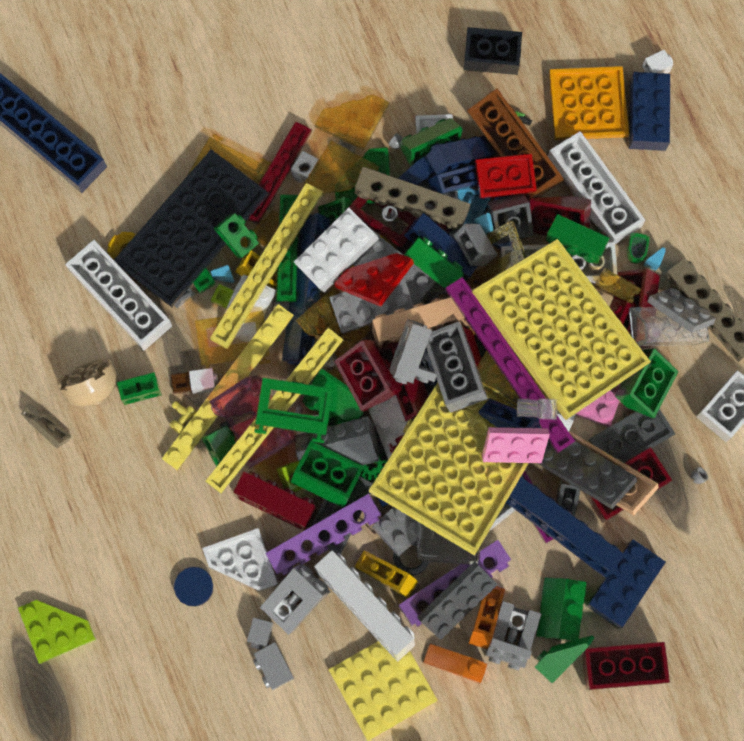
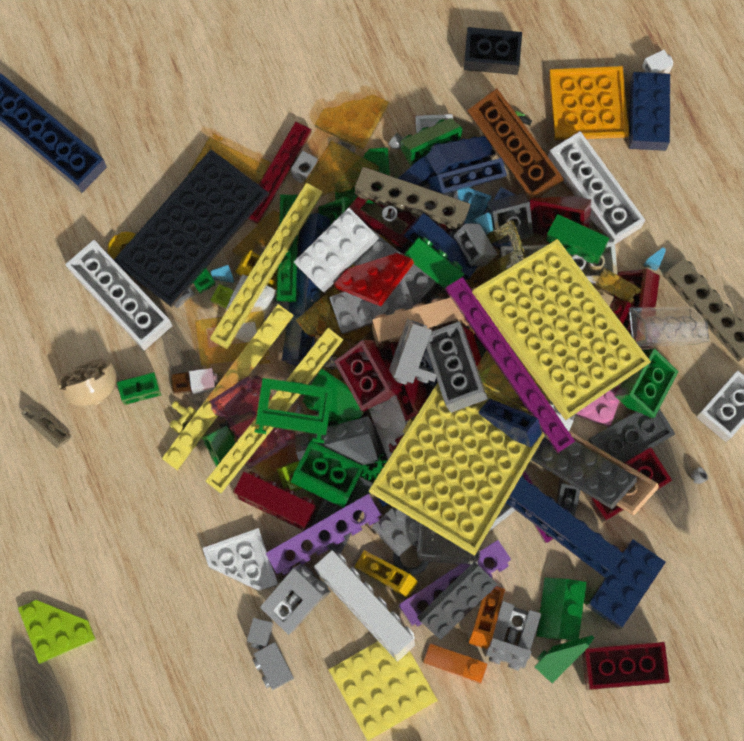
(193, 586): dark blue tile -> none
(233, 239): green brick -> none
(505, 176): red plate -> none
(515, 445): bright pink plate -> none
(537, 408): clear piece -> none
(637, 247): rock -> none
(681, 310): light grey plate -> none

